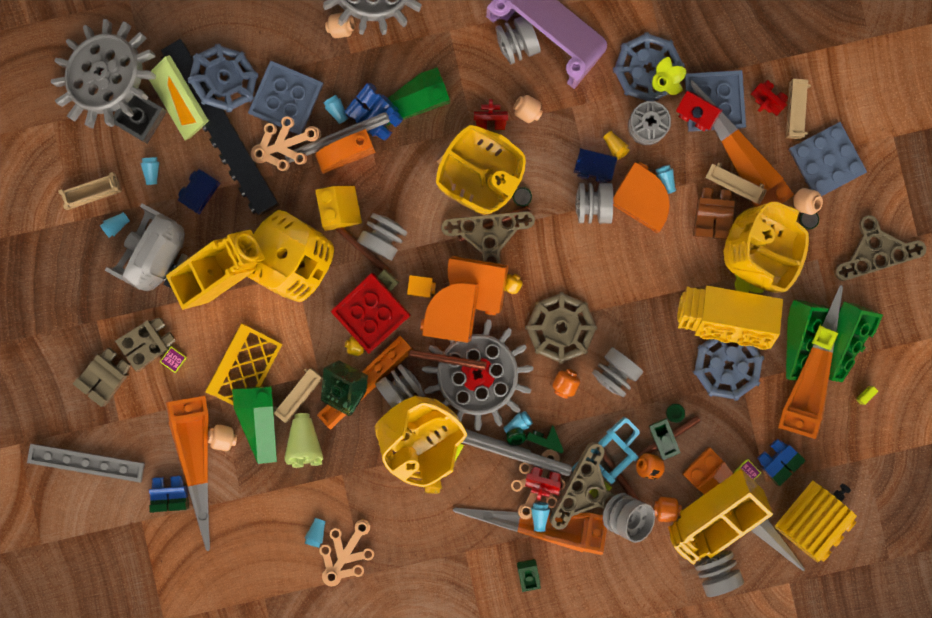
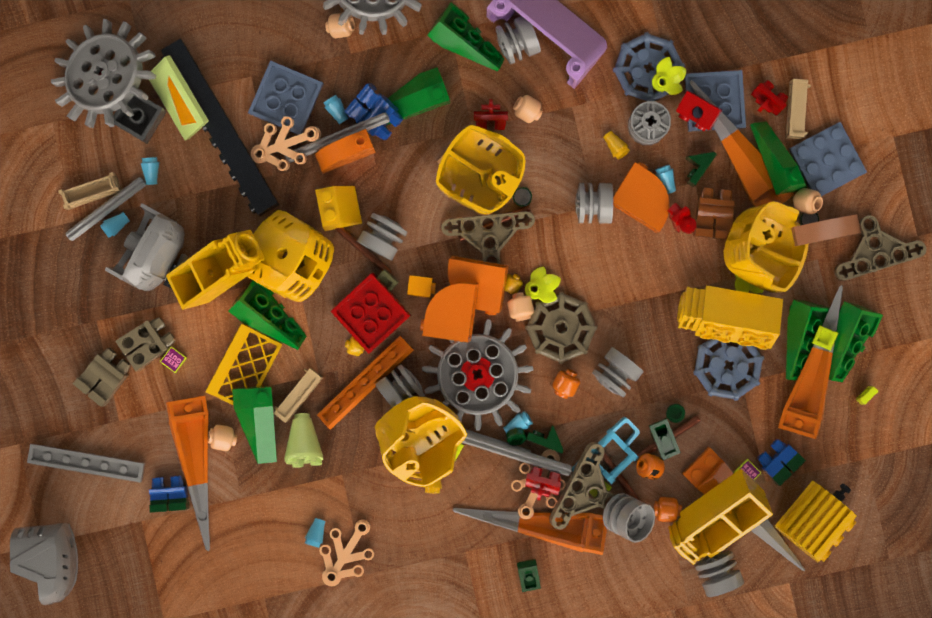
(46, 557): none -> light grey piece
(105, 209): none -> light grey axle
(198, 191): clear blue brick -> none
(219, 87): sand blue plate -> none
(262, 312): none -> green wedge
(343, 387): clear green slope -> none
(447, 359): copper bar -> none
(457, 35): none -> green wedge
(520, 307): none -> light nougat head
(540, 515): medium azure cone -> none
(545, 283): none -> neon yellow plate
(595, 166): clear blue brick -> none
(682, 219): none -> red hips
(701, 161): none -> dark green slope
(736, 183): tan container -> none
(779, 163): none -> green wedge
(826, 230): none -> nougat slope

